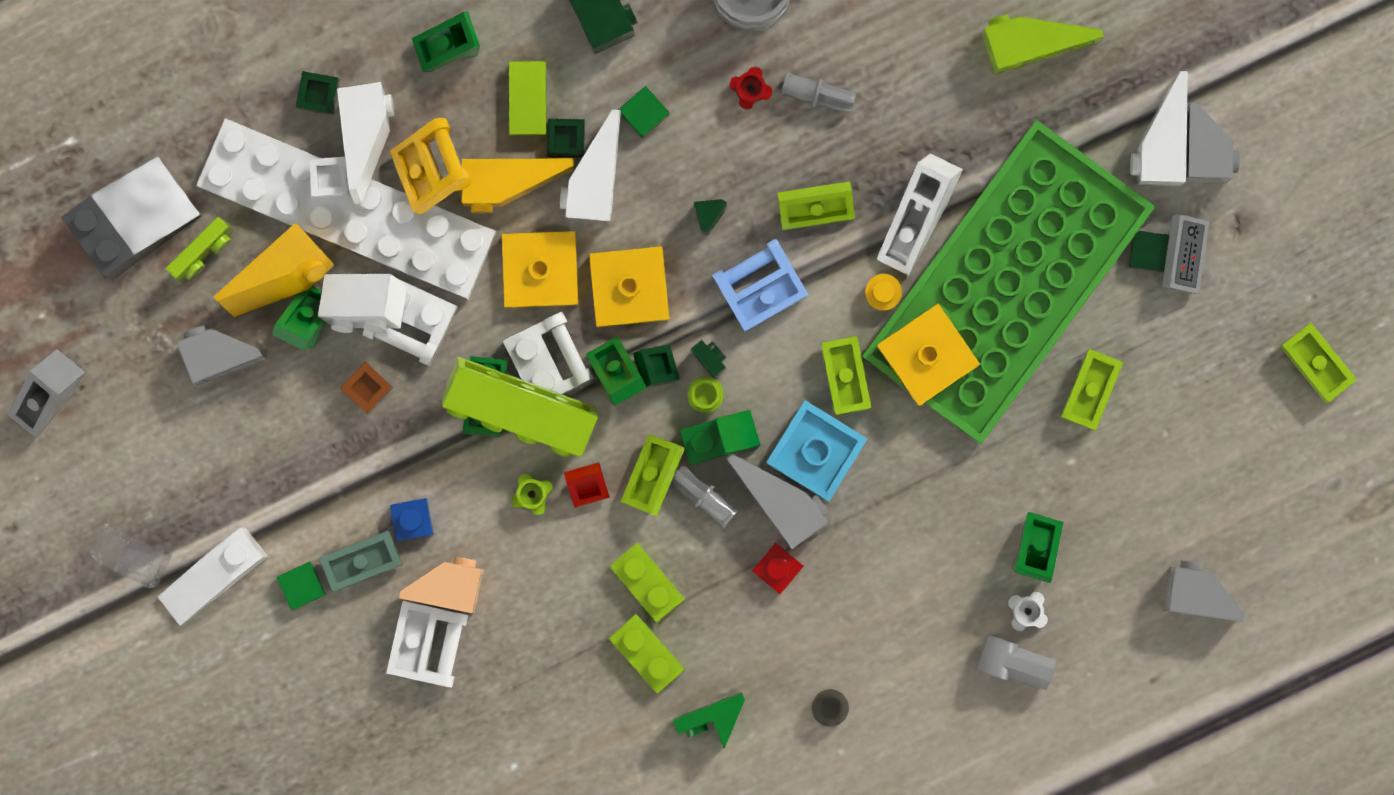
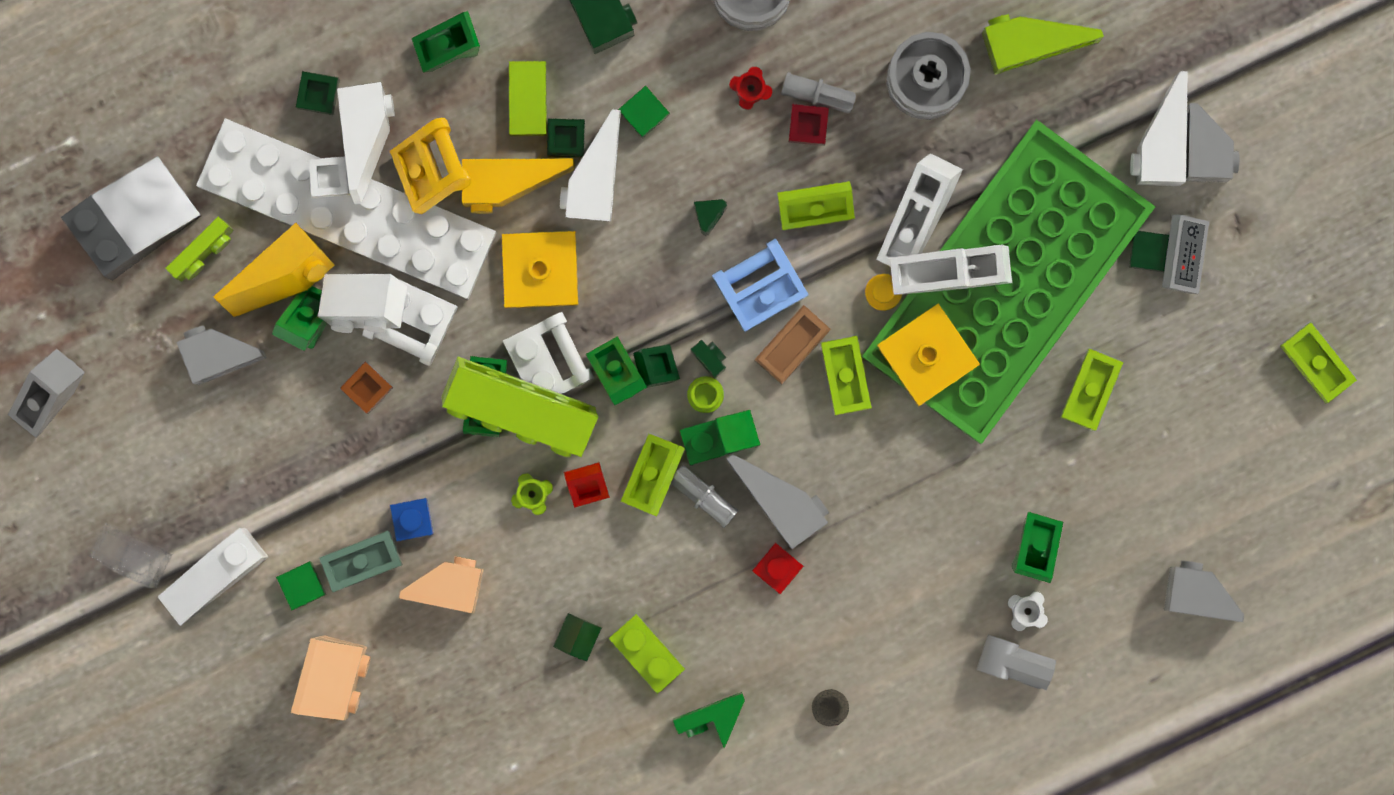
(330, 678): none -> light nougat slope
(414, 642): white plate -> none
(577, 637): none -> dark green slope
(629, 286): yellow plate -> none
(647, 582): lime plate -> none
(792, 344): none -> medium nougat tile
(808, 125): none -> dark red plate
(816, 451): medium azure plate -> none
(931, 54): none -> light grey wheel
(951, 270): none -> white slope

